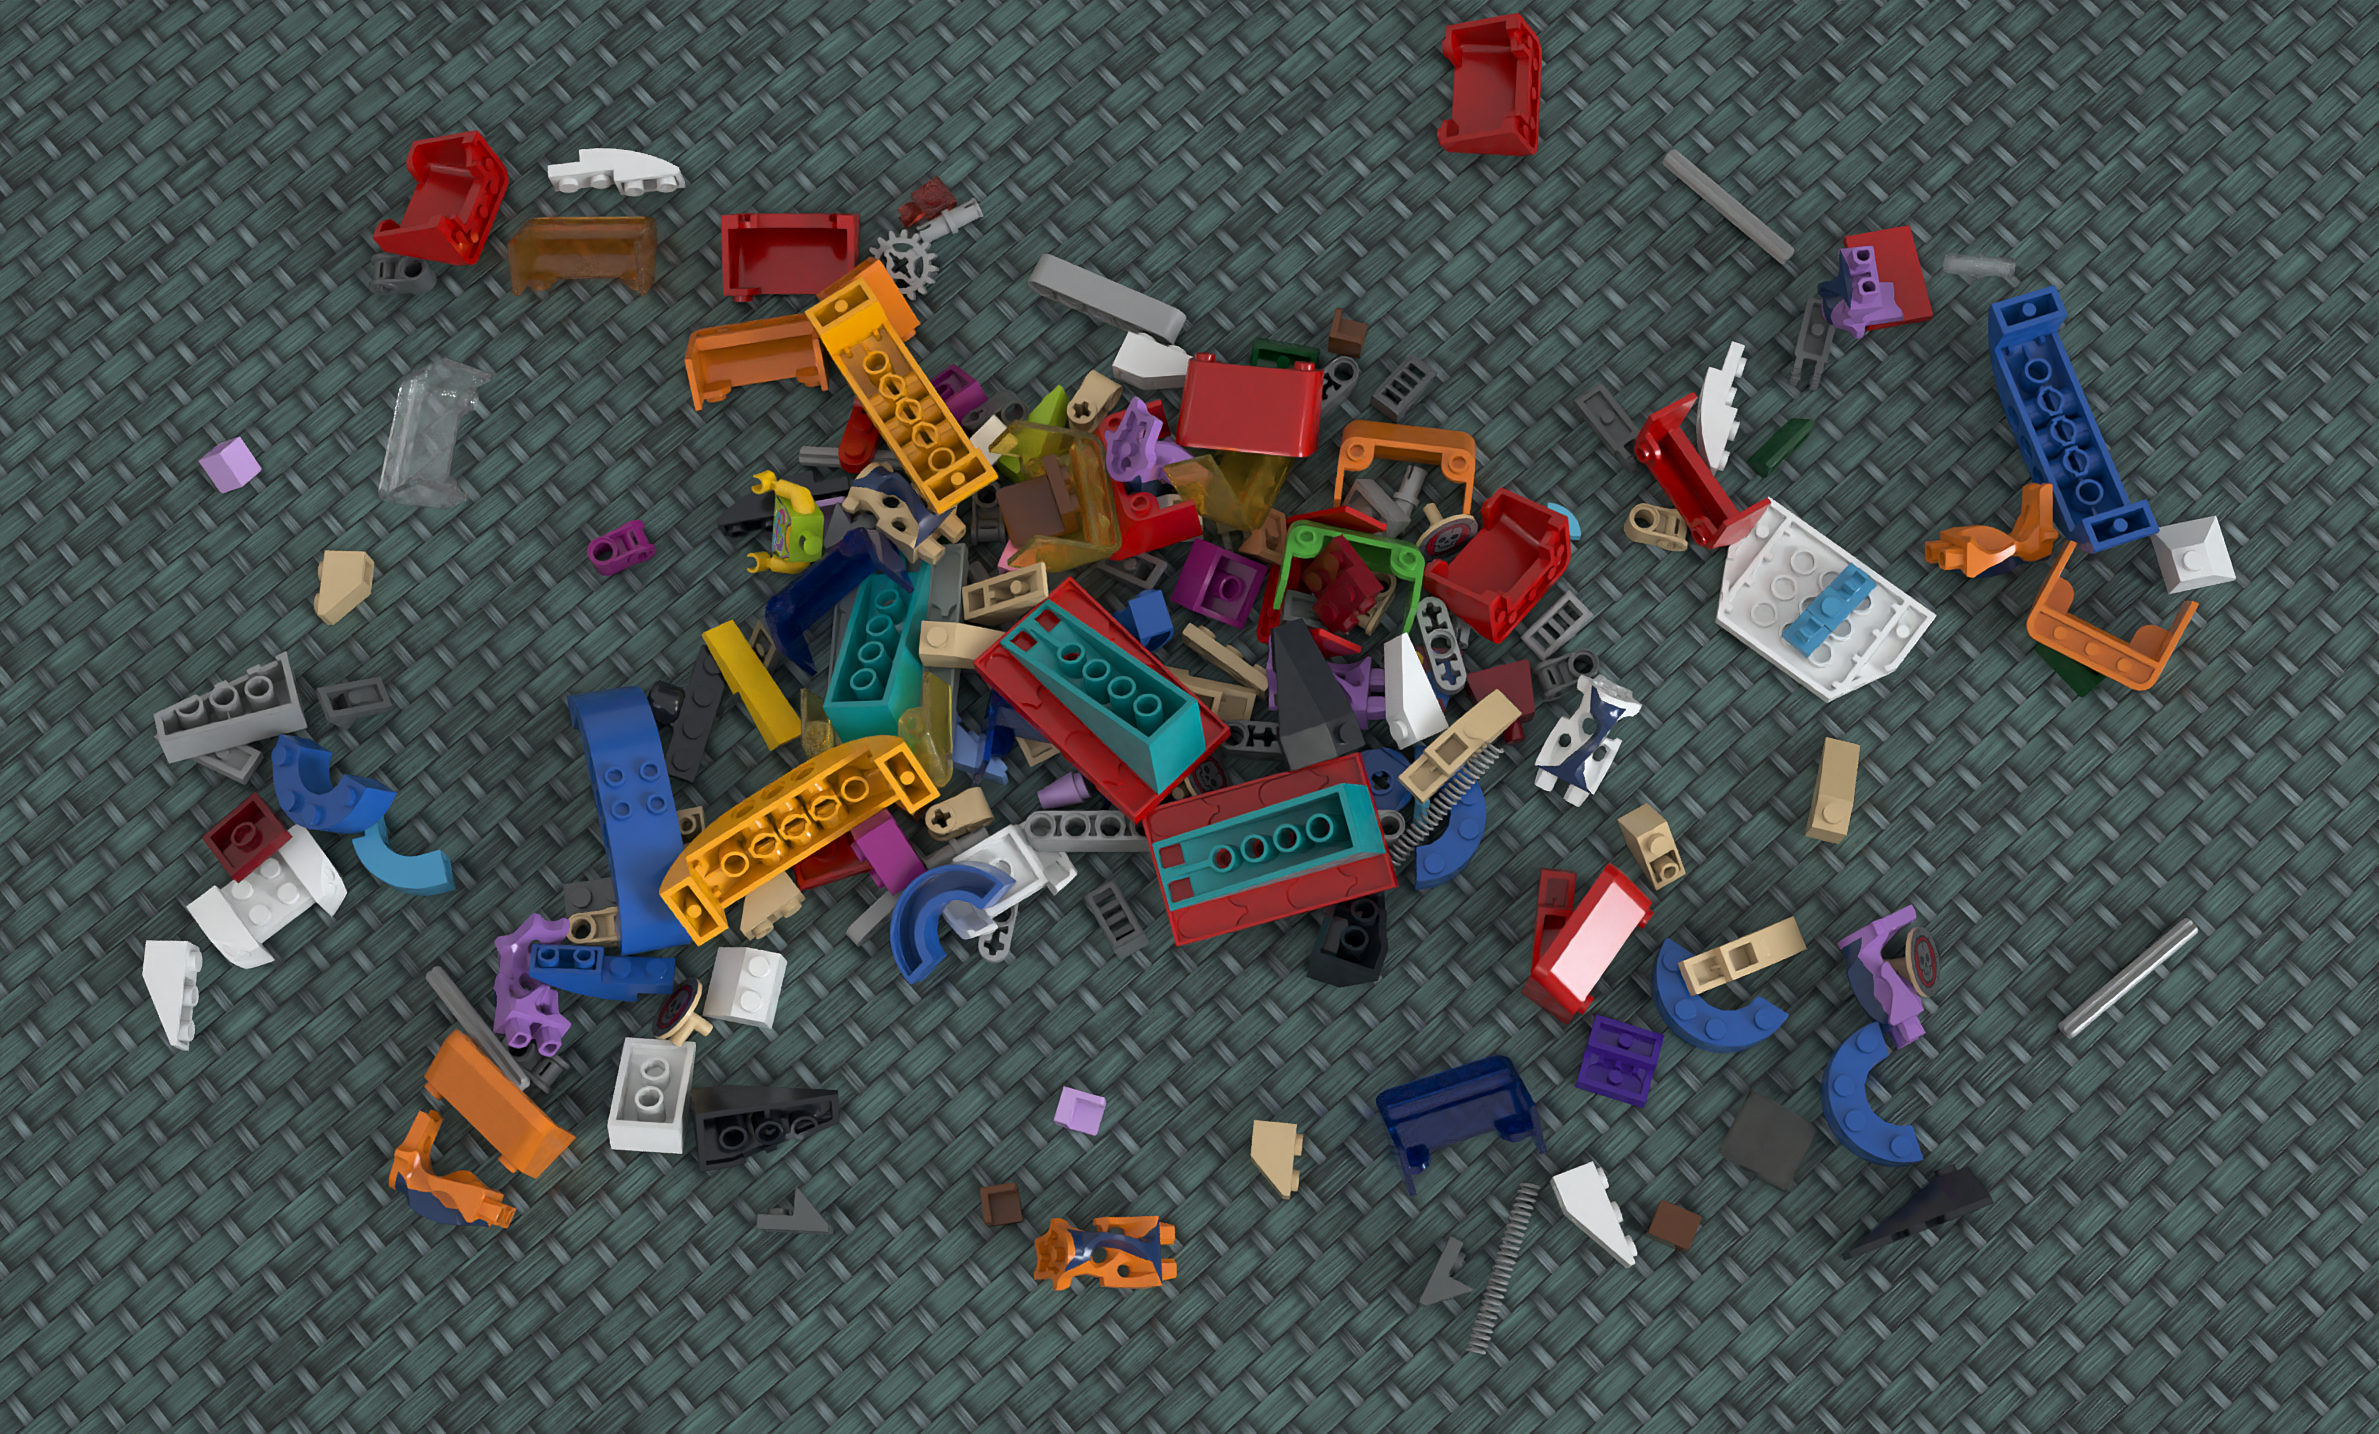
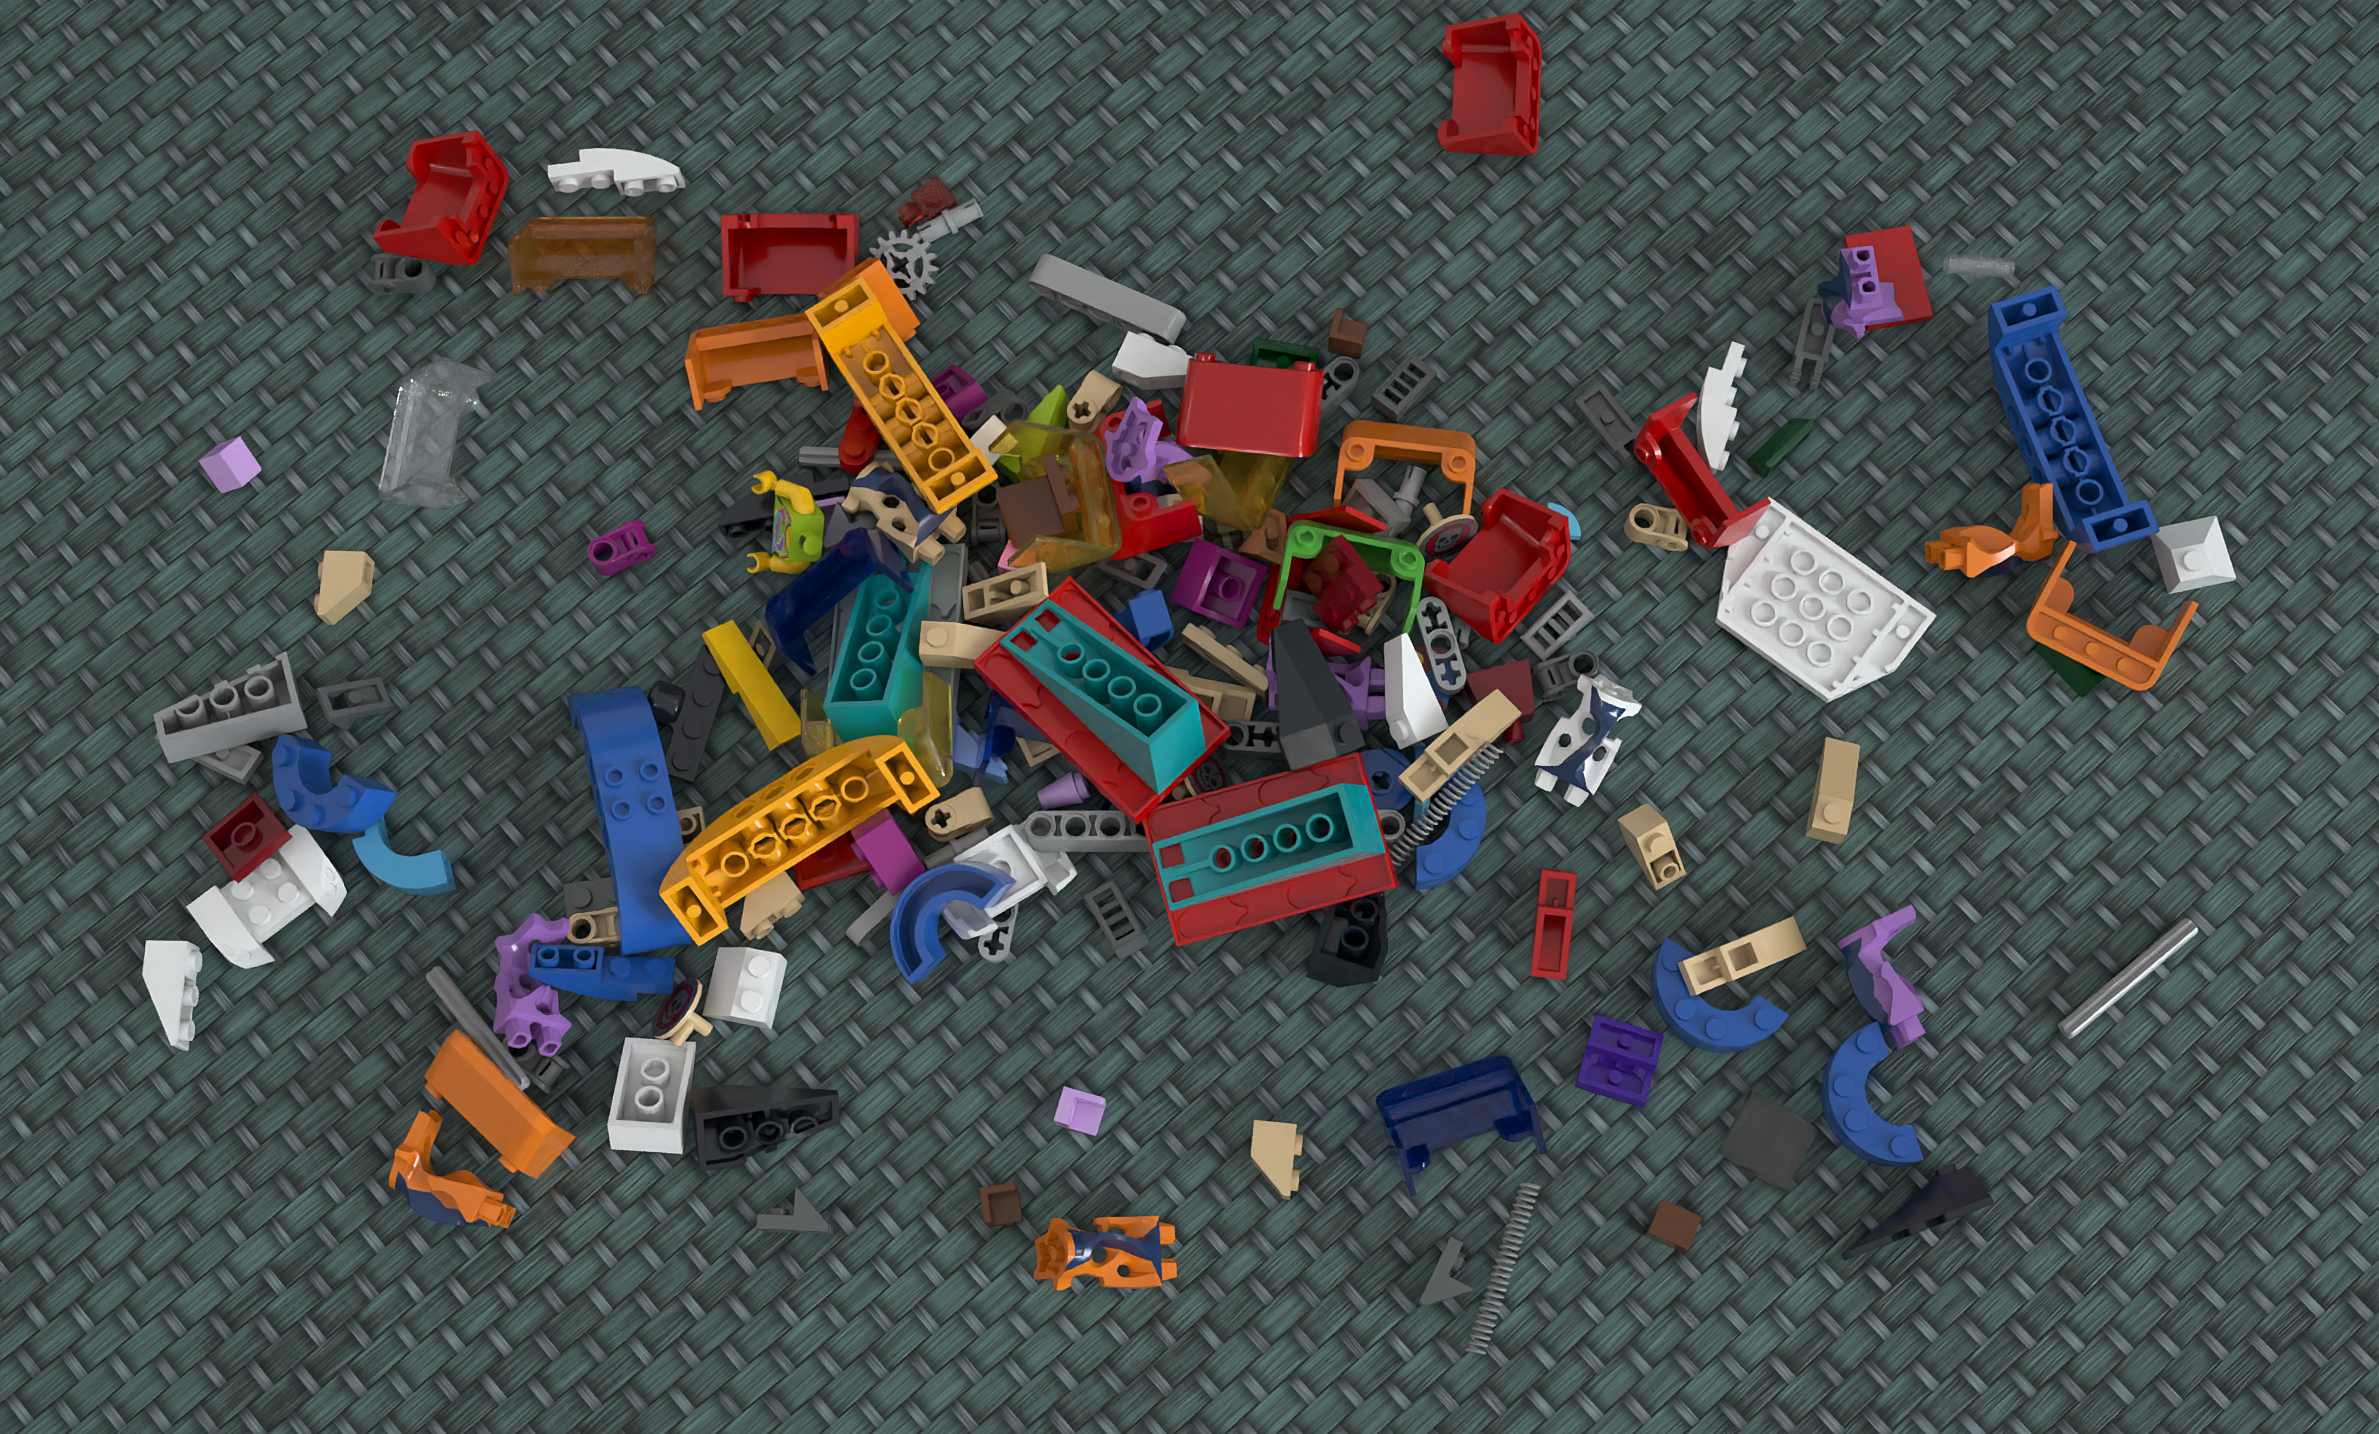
(1586, 1204): white slope -> none
(1587, 945): windscreen -> none
(1728, 206): light grey axle -> none
(1829, 610): dark azure plate -> none
(1921, 962): shield -> none

